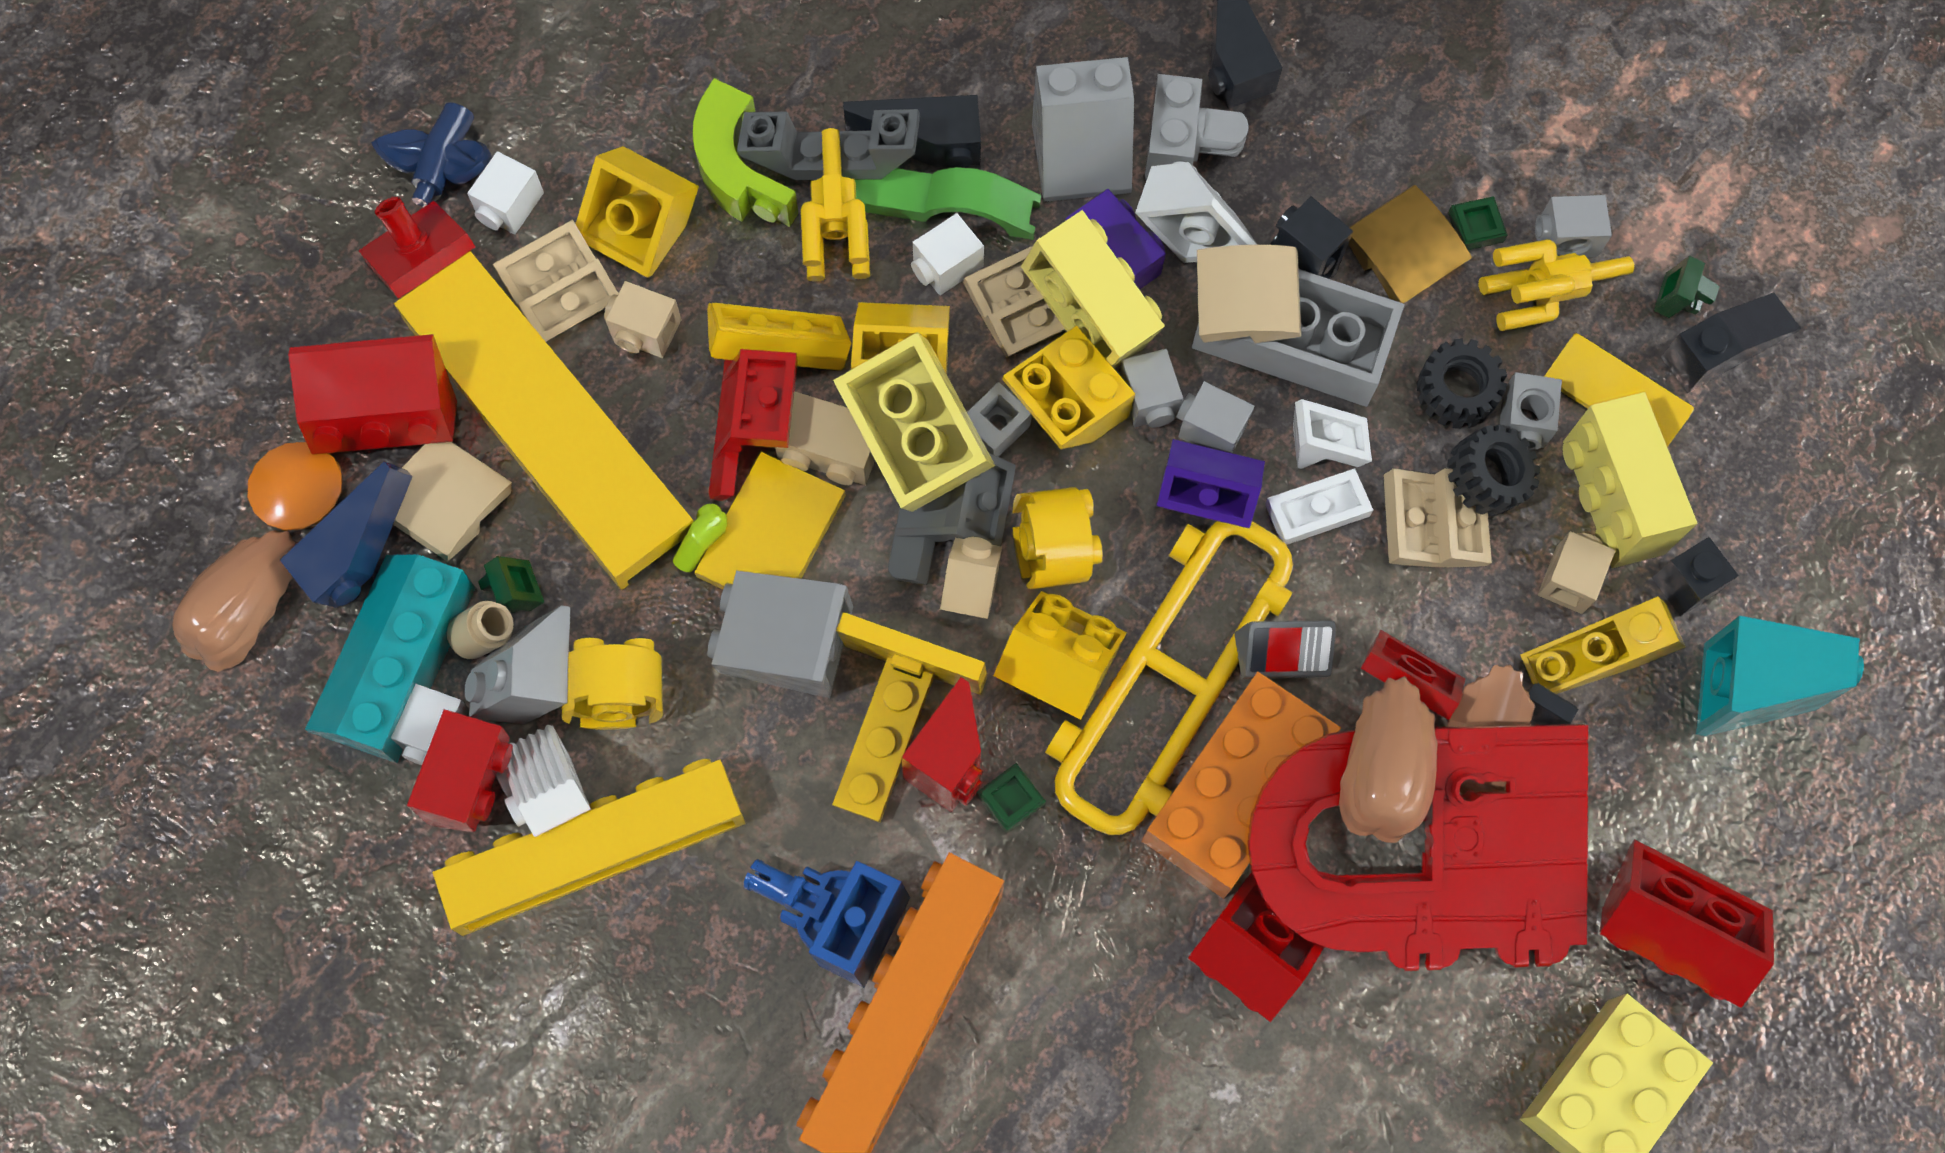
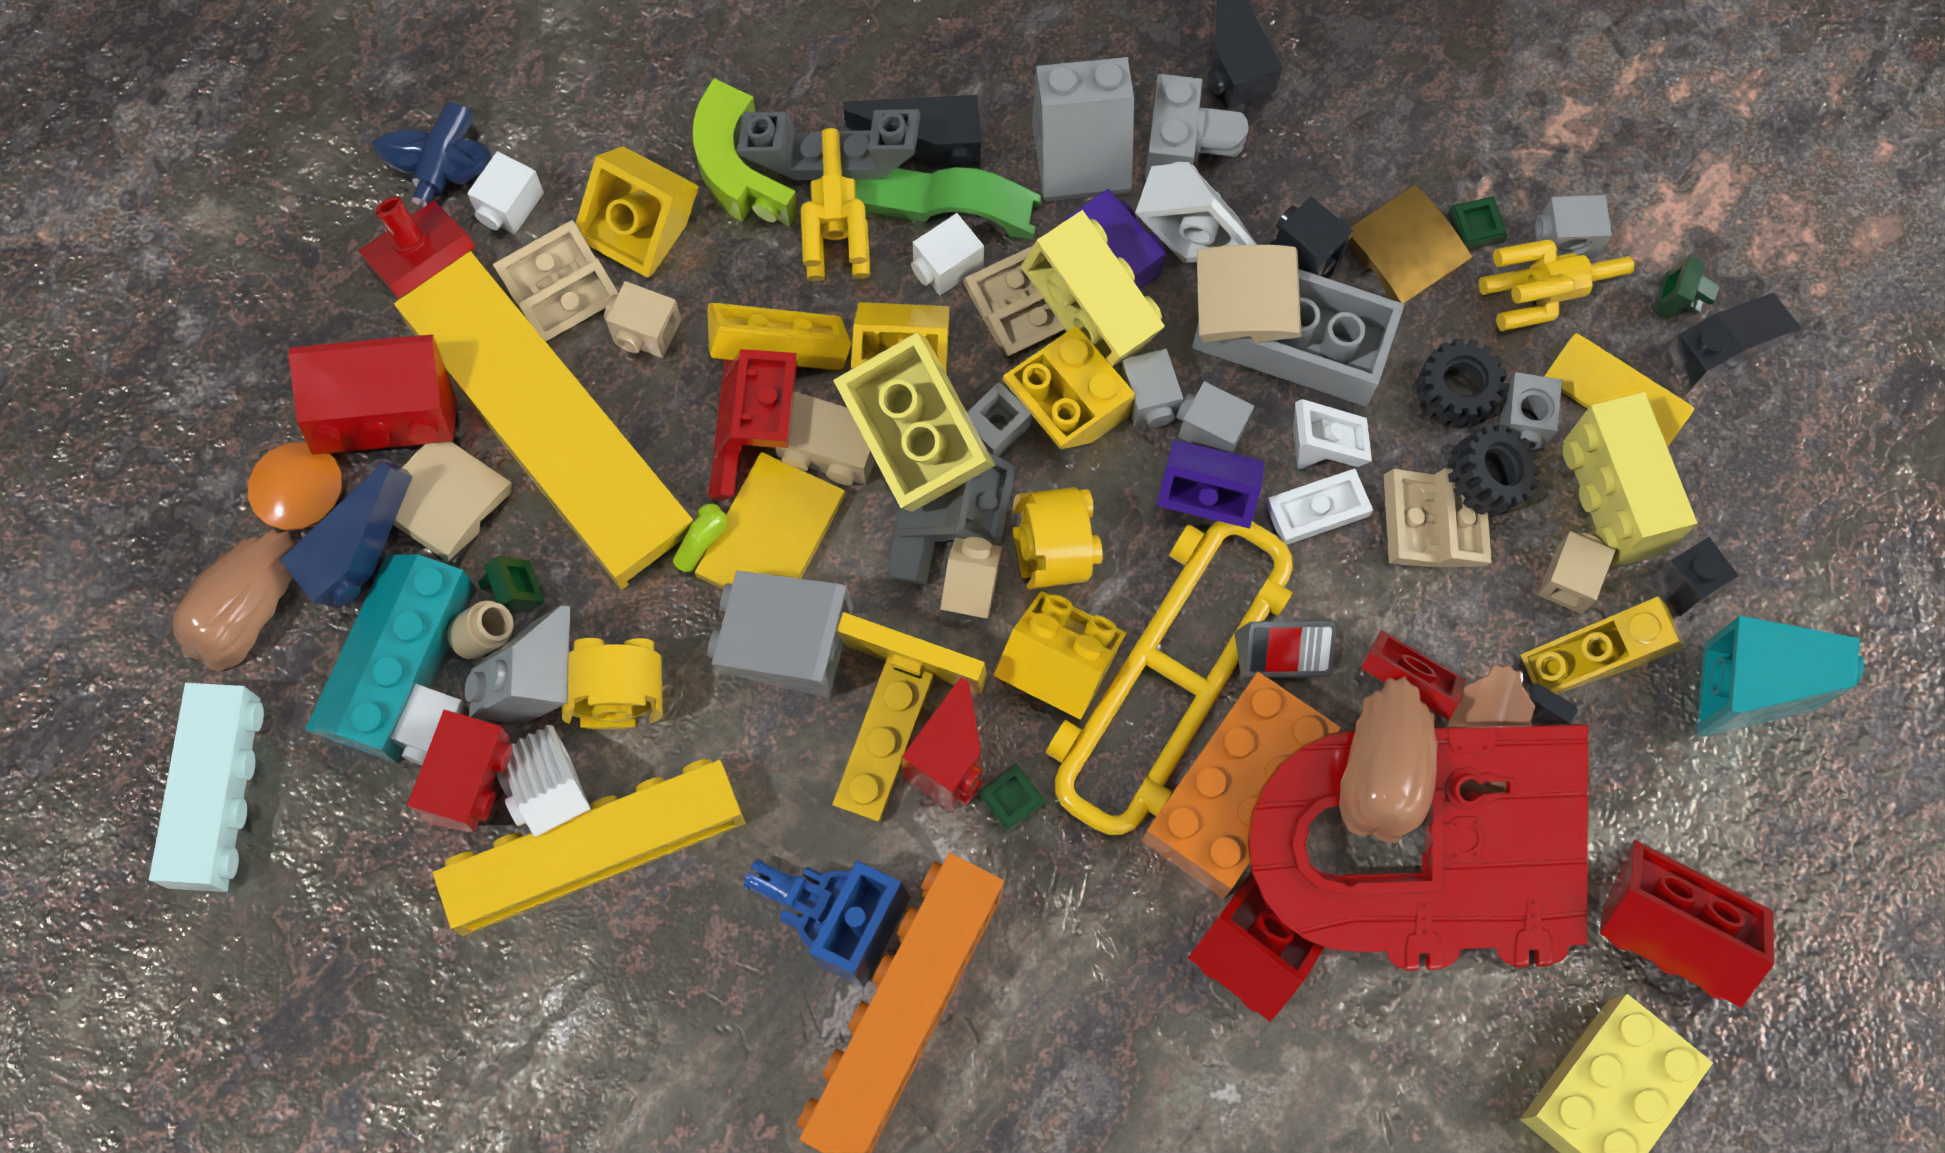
(206, 788): none -> light aqua brick

